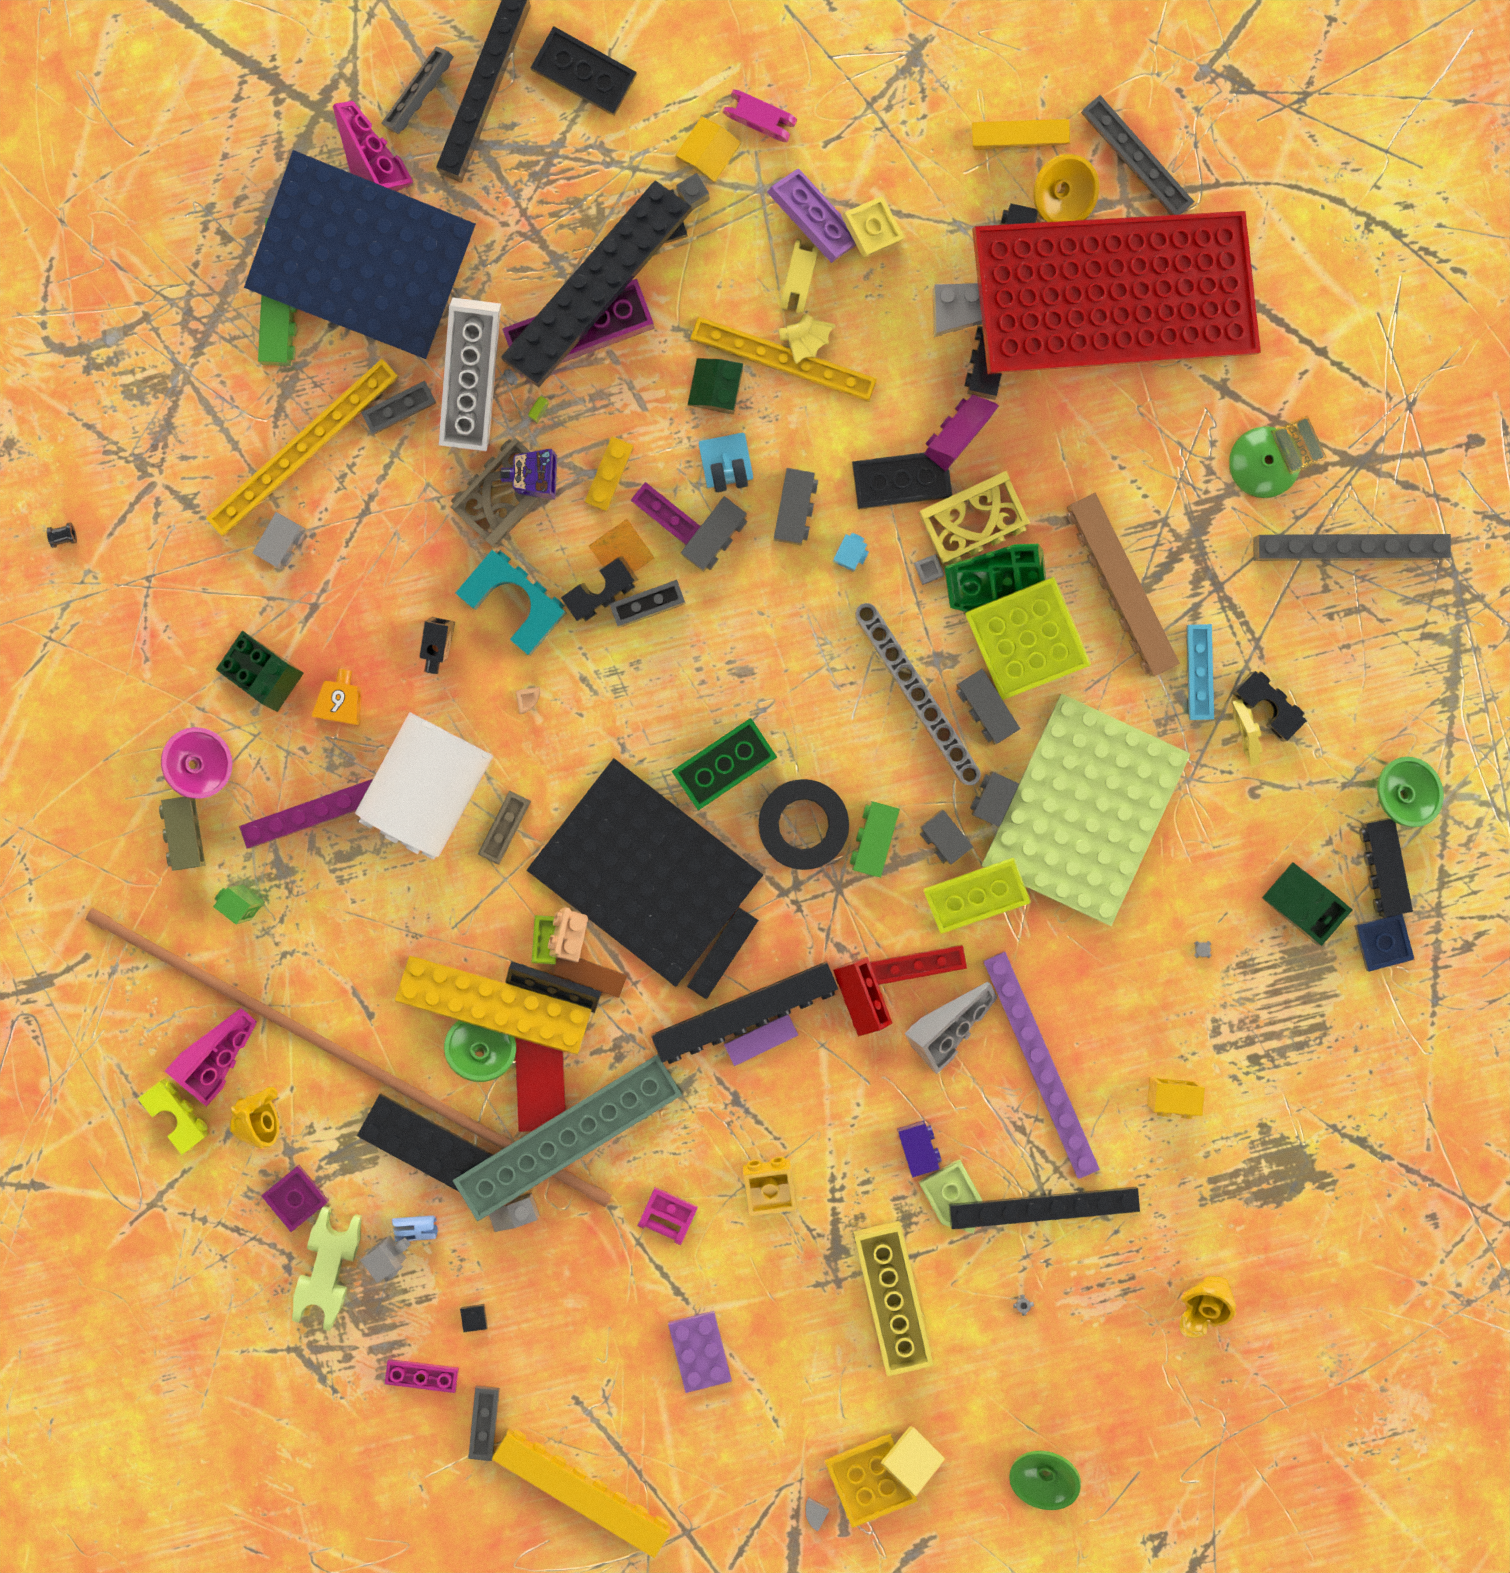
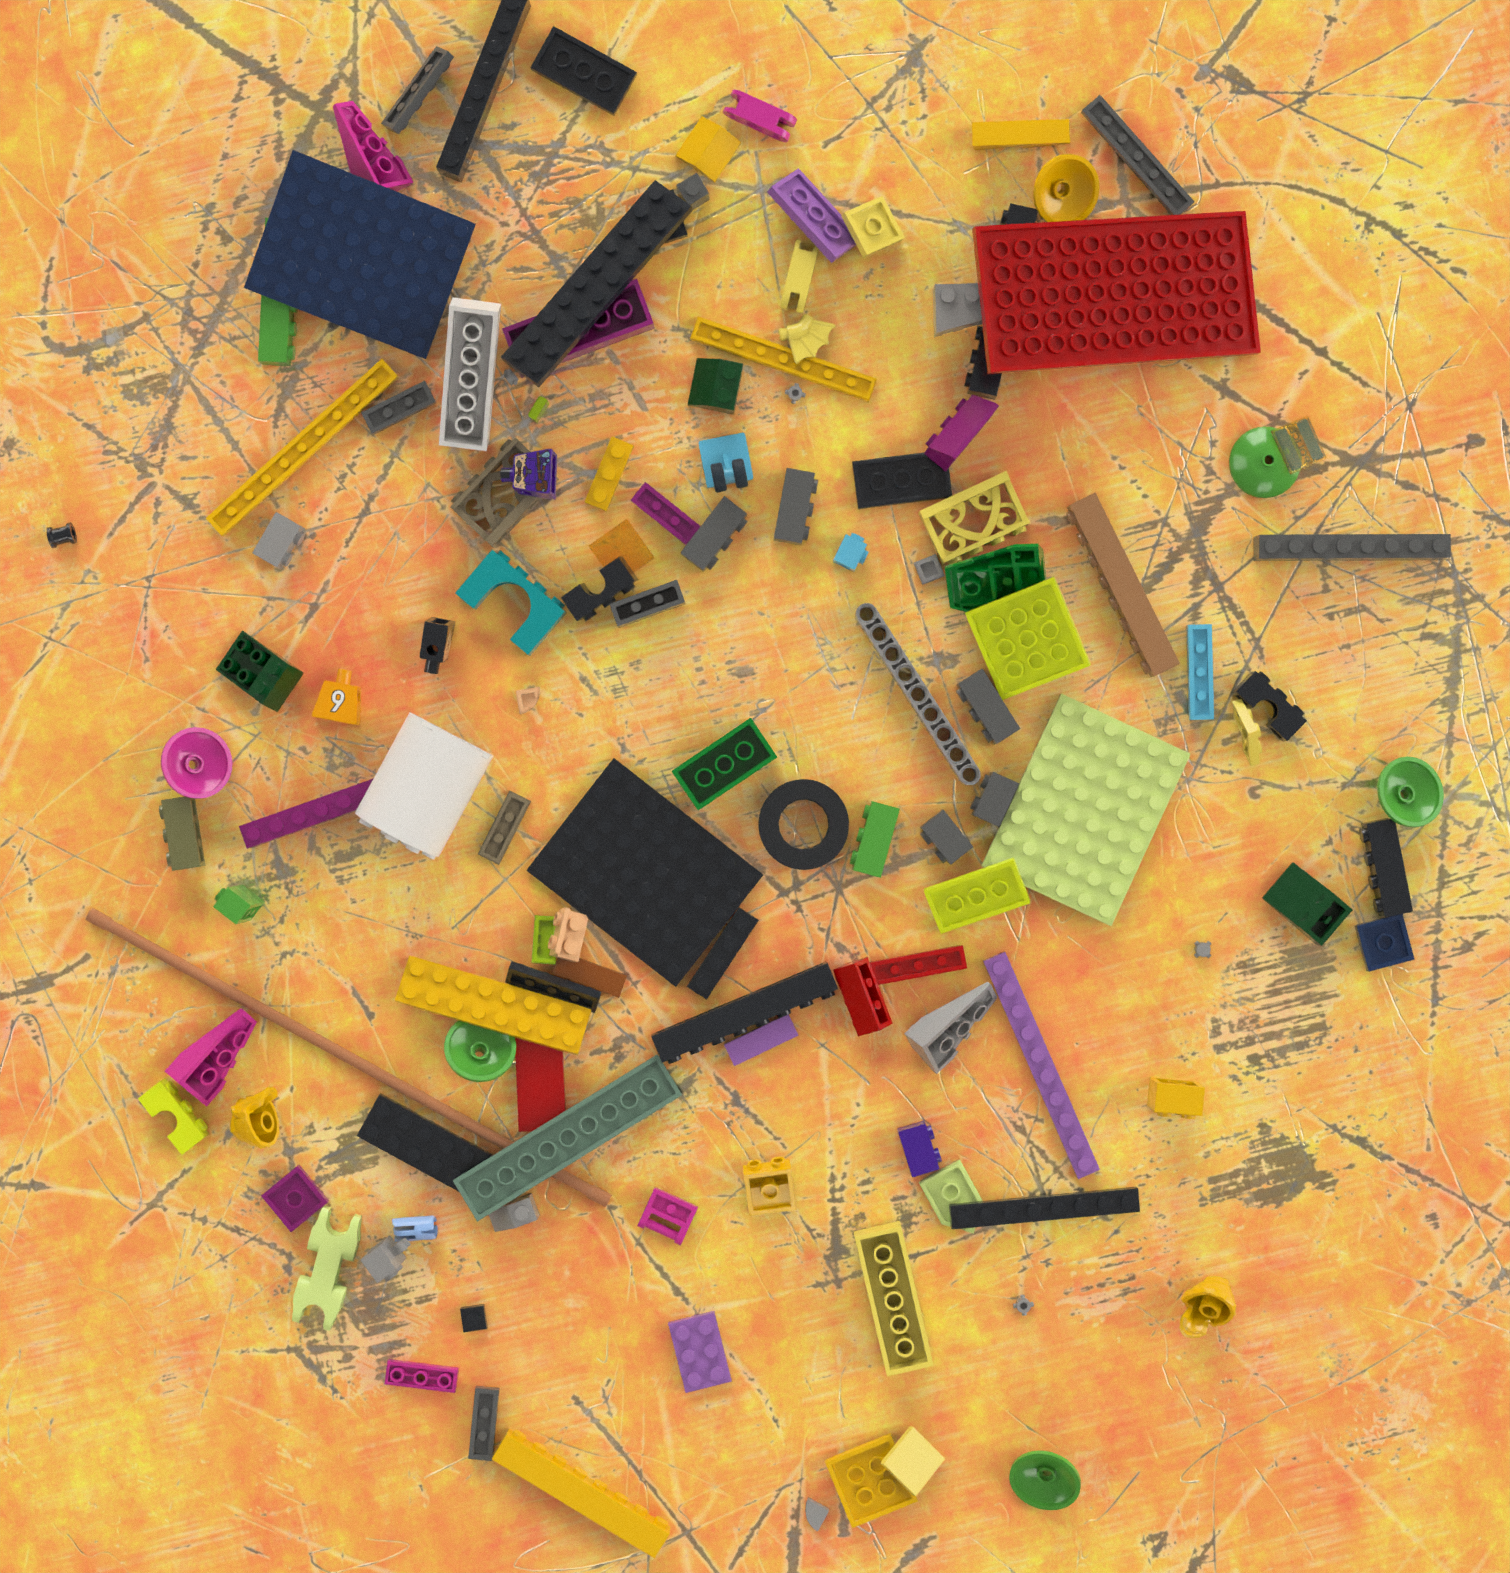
(795, 393): none -> light grey piece

